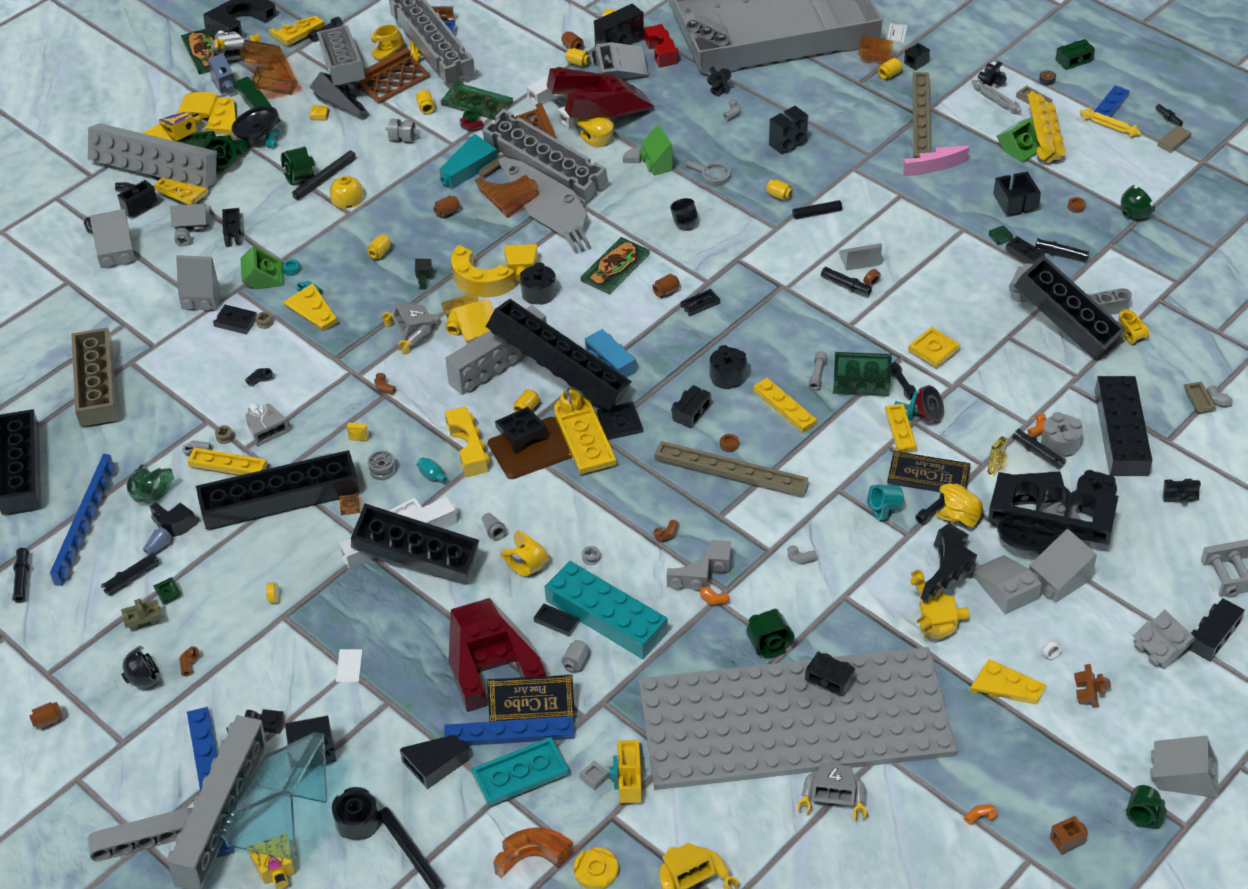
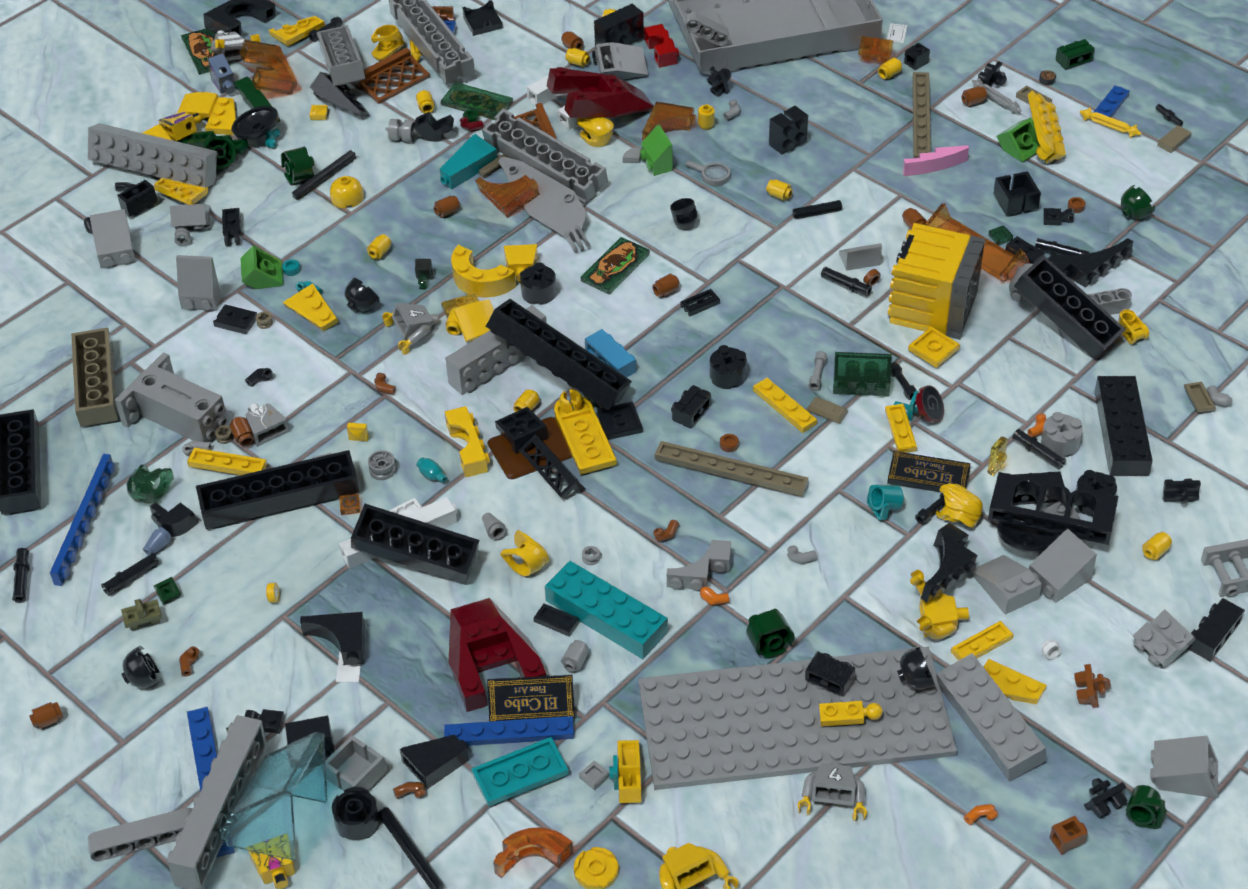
(172, 402): none -> light grey brick
(241, 431): none -> dark orange brick
(342, 630): none -> black arch
(350, 765): none -> light grey piece
(360, 297): none -> black cylinder
(409, 787): none -> dark orange arm
(433, 129): none -> black brick
(482, 19): none -> black piece
(556, 463): none -> black fence
(670, 118): none -> clear orange arch
(706, 117): none -> yellow brick
(827, 410): none -> dark tan tile
(848, 713): none -> yellow plate
(912, 216): none -> dark orange brick
(915, 670): none -> black cylinder
(935, 280): none -> yellow piece
(974, 95): none -> dark orange brick
(983, 641): none -> yellow tile
(991, 717): none -> light grey brick
(995, 259): none -> clear orange piece
(1054, 216): none -> black plate
(1089, 267): none -> black arch
(1099, 803): none -> black hips
(1157, 545): none -> yellow brick

